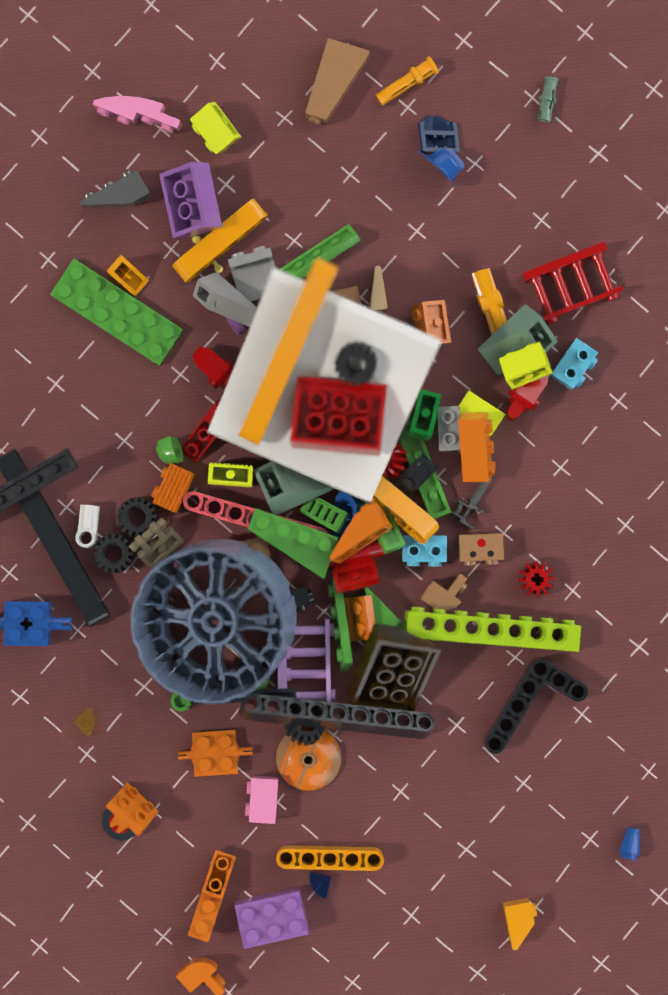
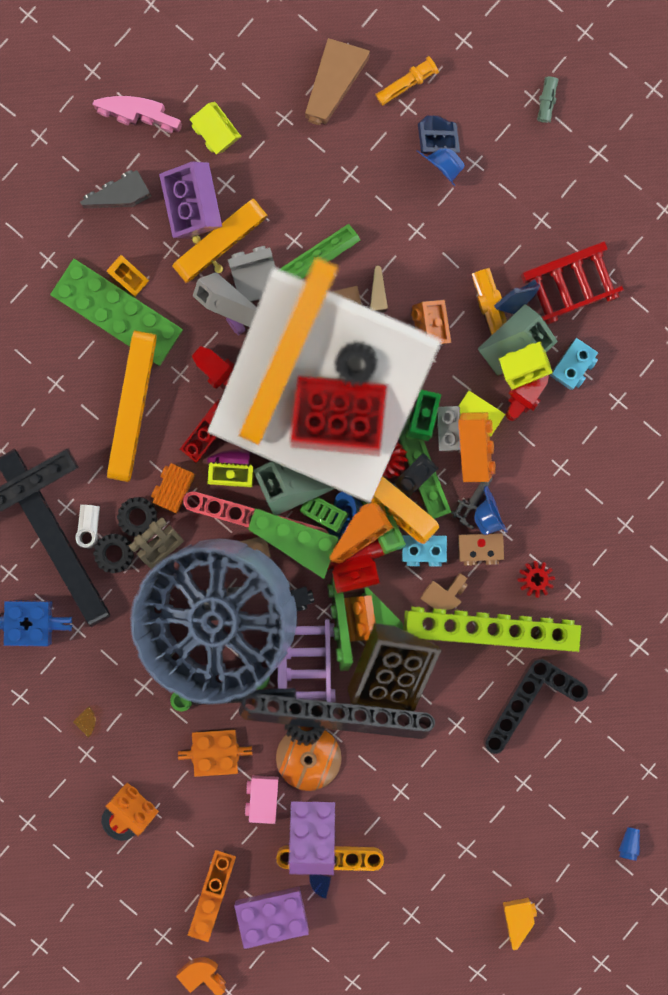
(131, 406): none -> light orange beam
(169, 450): bright green piece -> none
(232, 456): none -> magenta brick
(312, 838): none -> medium lavender brick
(488, 516): none -> blue piece
(518, 298): none -> dark blue slope

